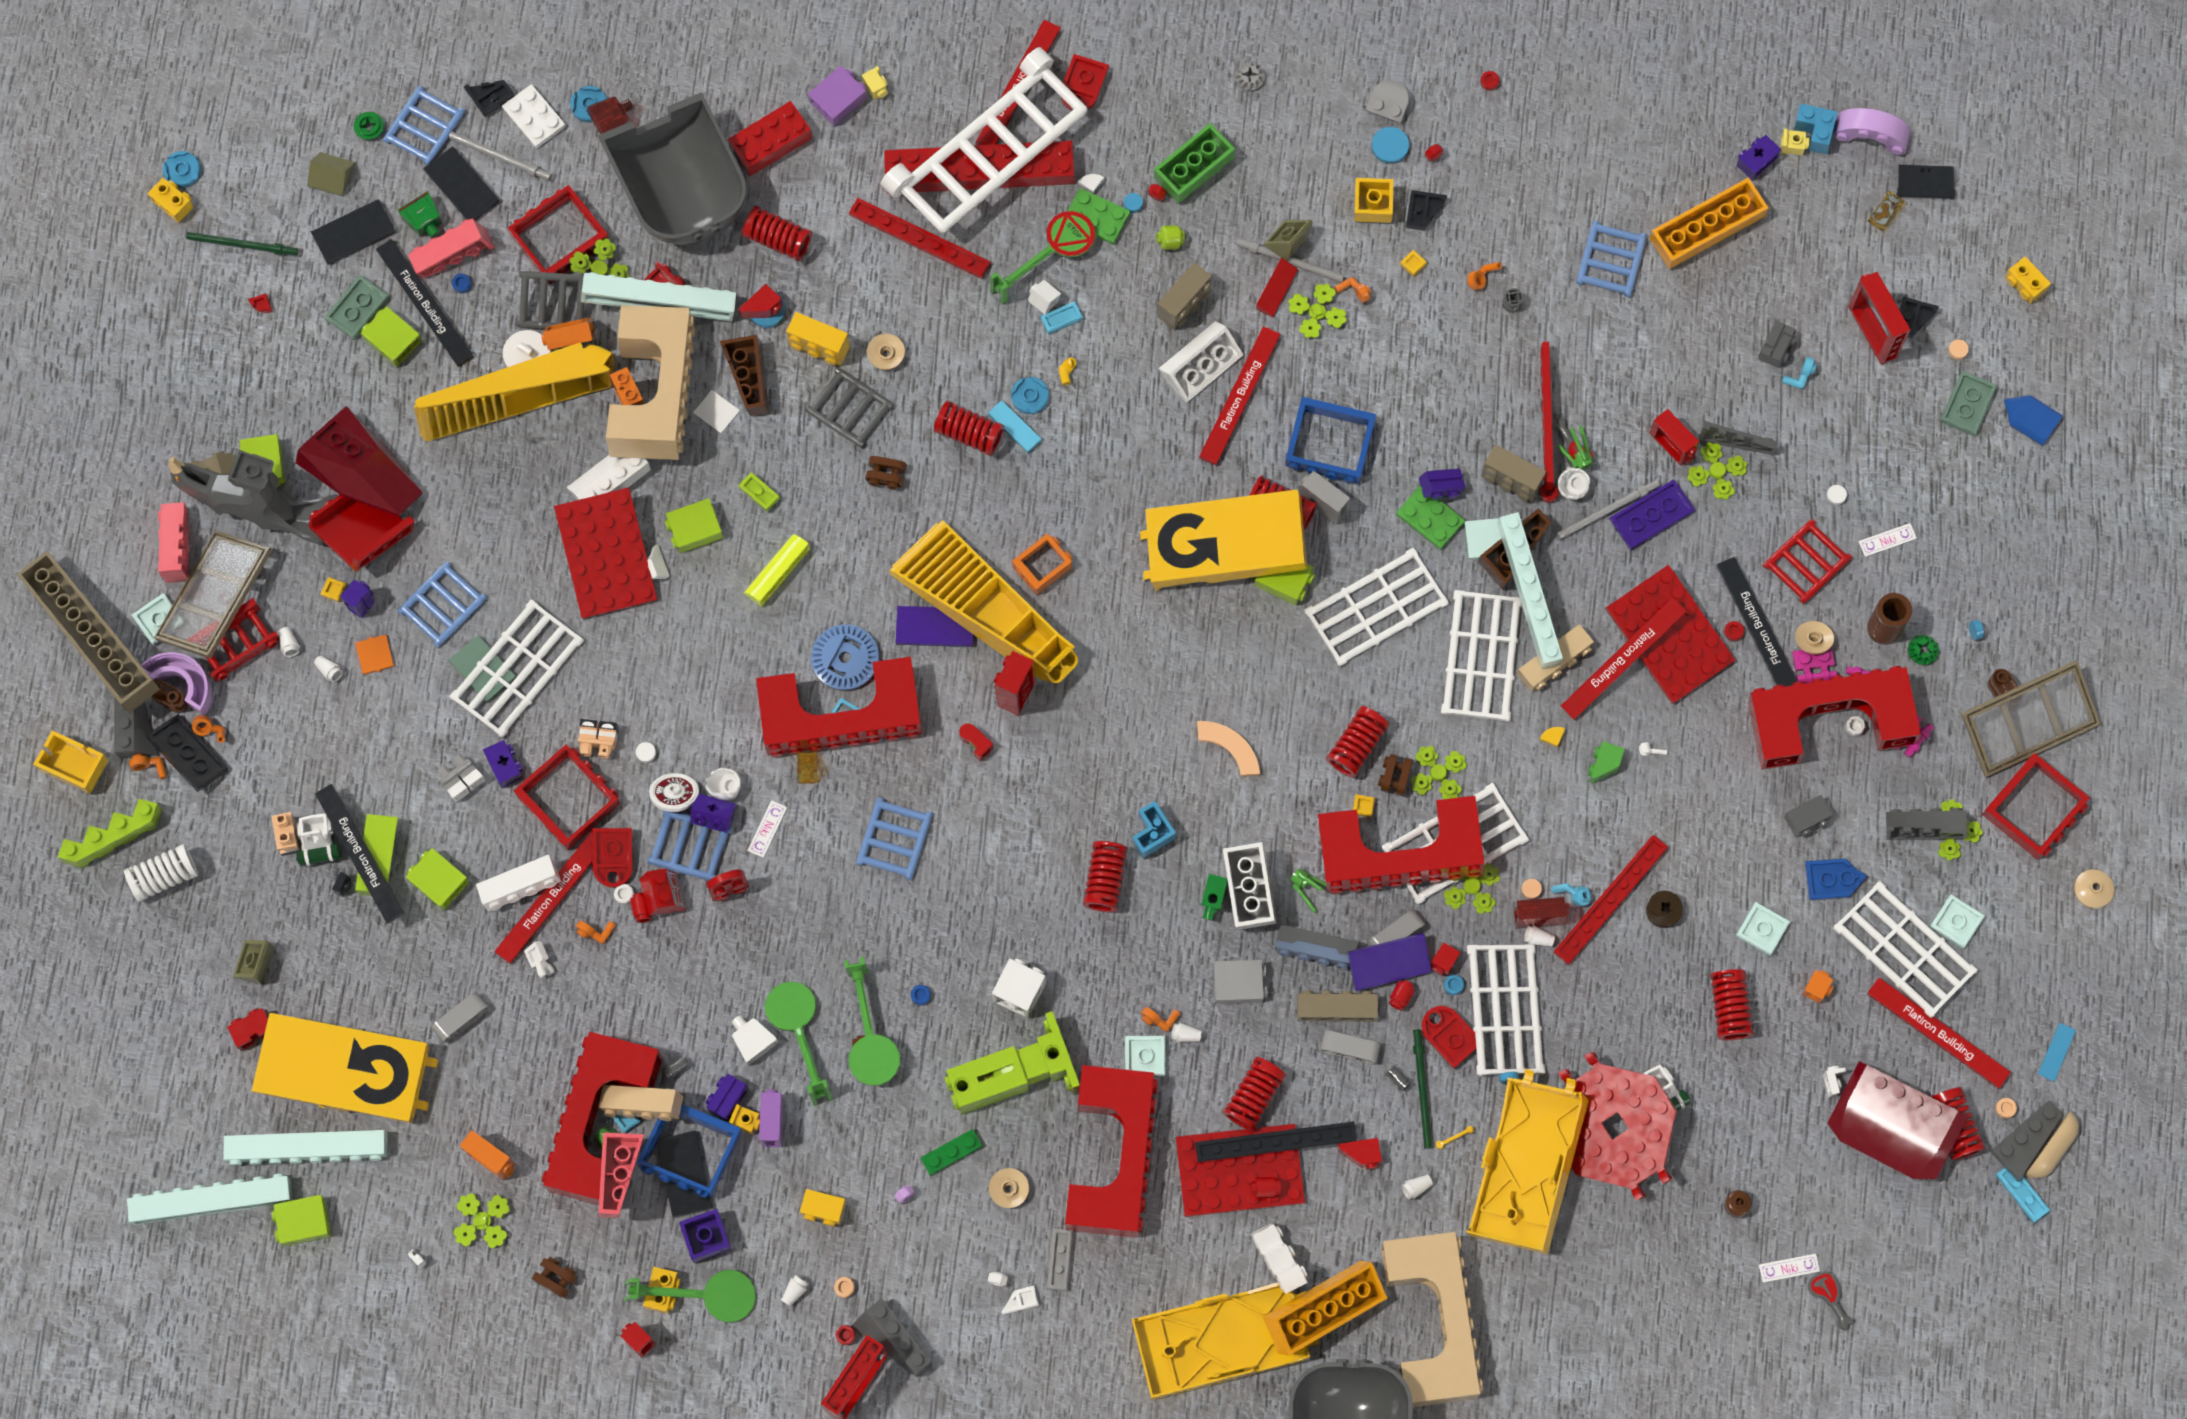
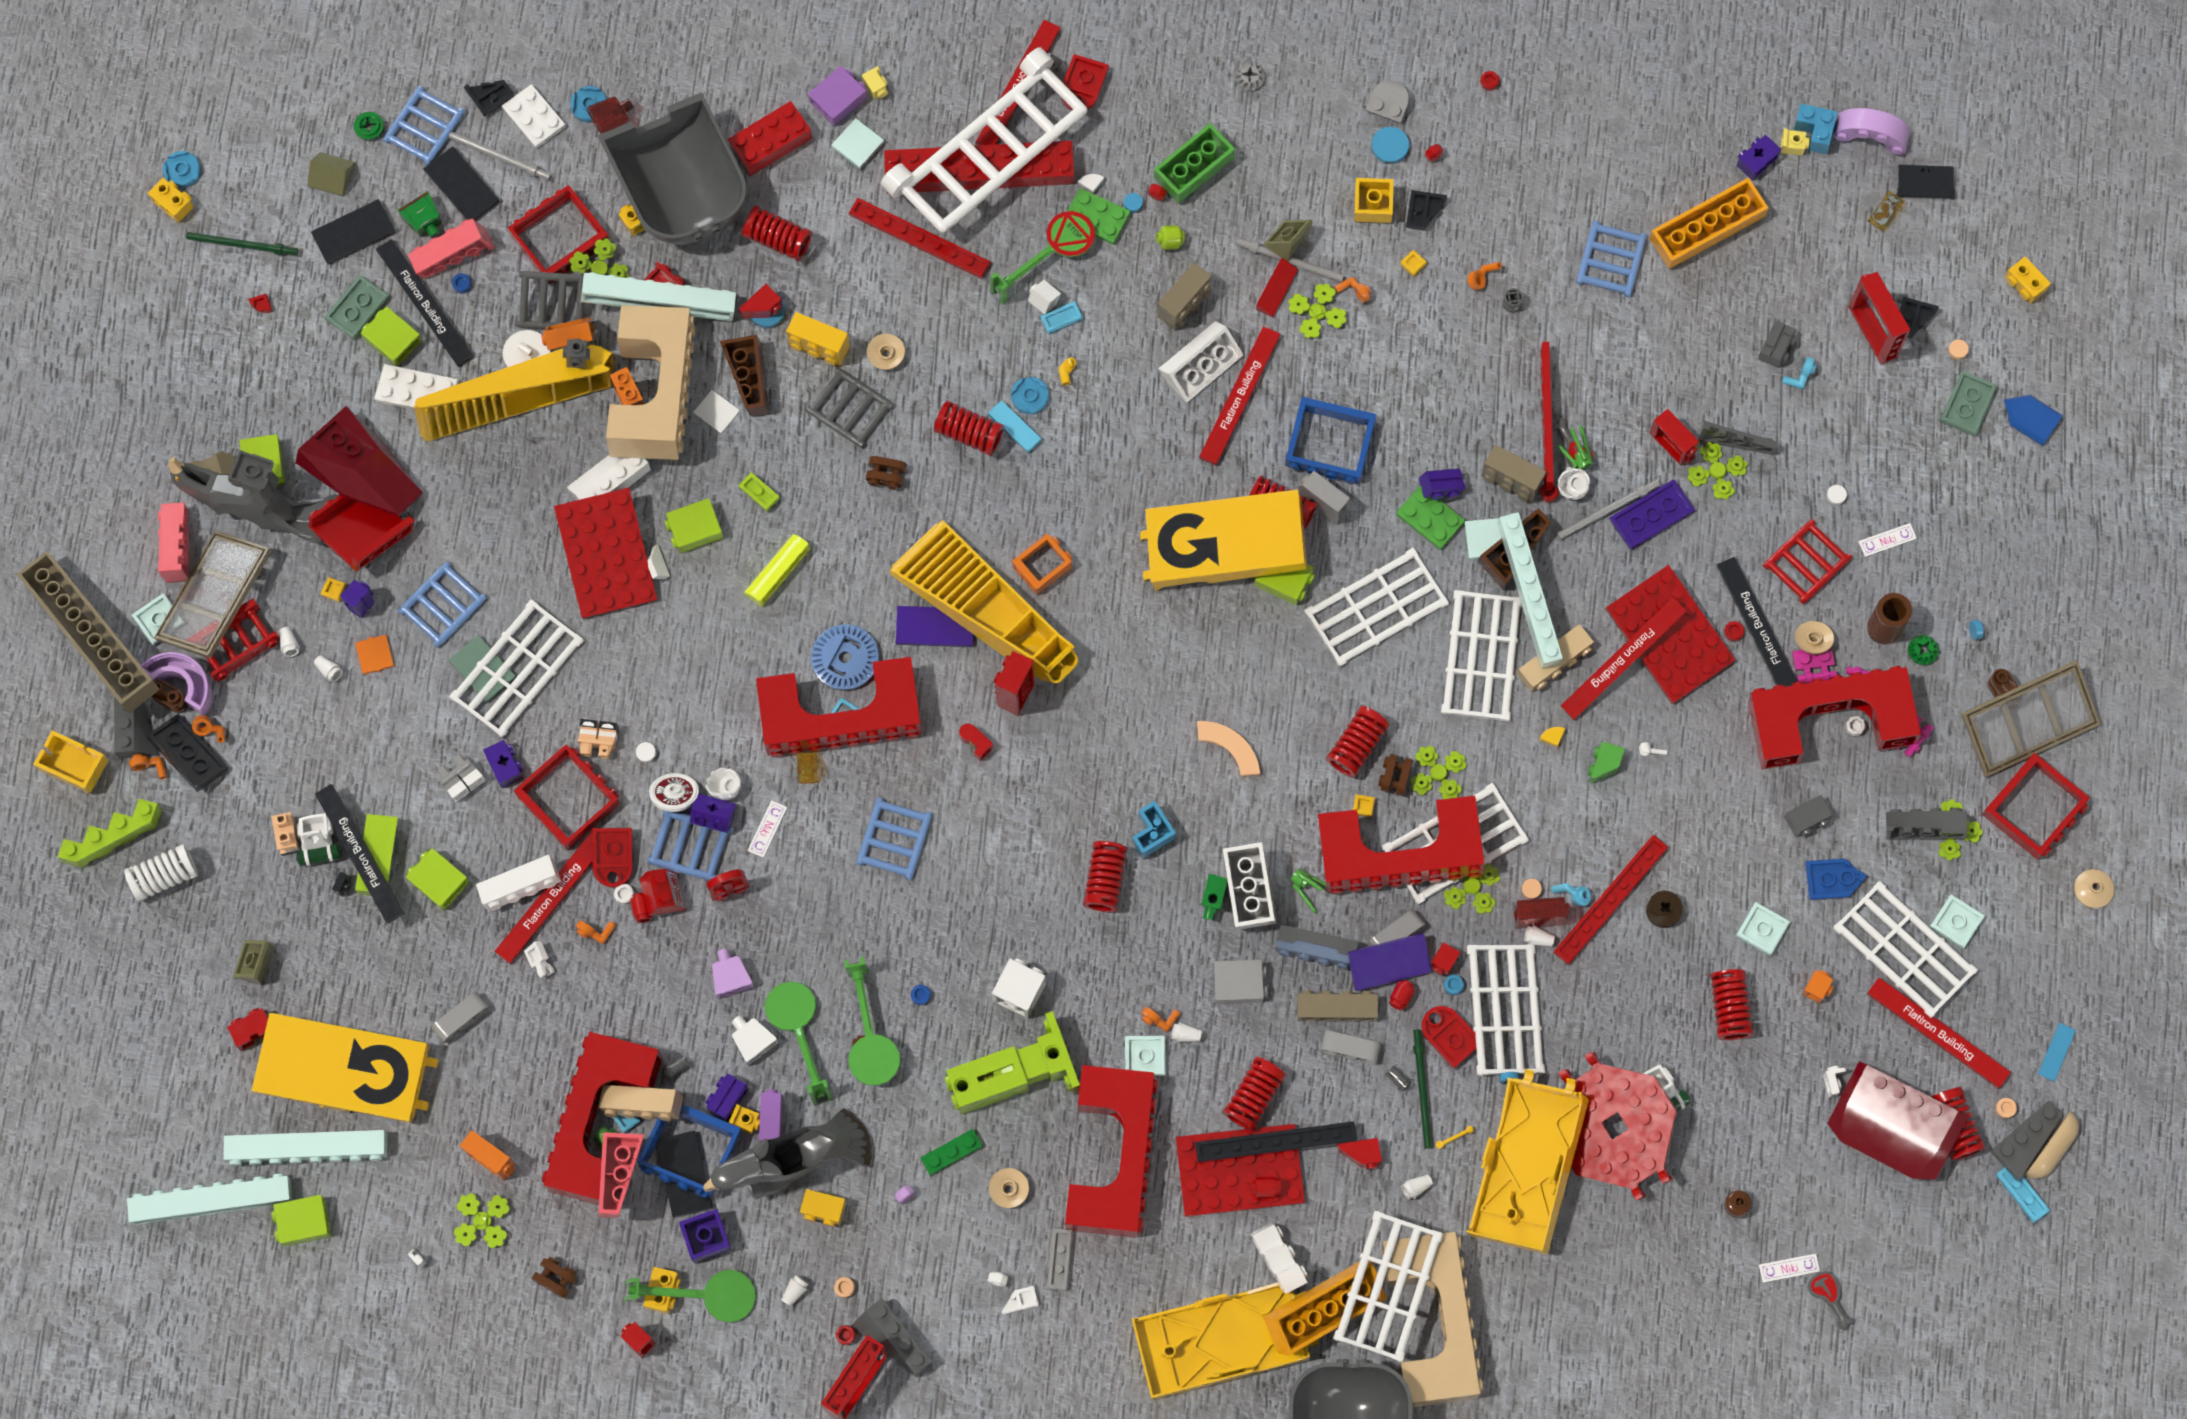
(403, 386): none -> white plate
(576, 353): none -> dark grey brick
(632, 224): none -> yellow brick
(730, 975): none -> lavender torso
(782, 1160): none -> dark grey animal
(857, 143): none -> light aqua tile
(1384, 1265): none -> white door

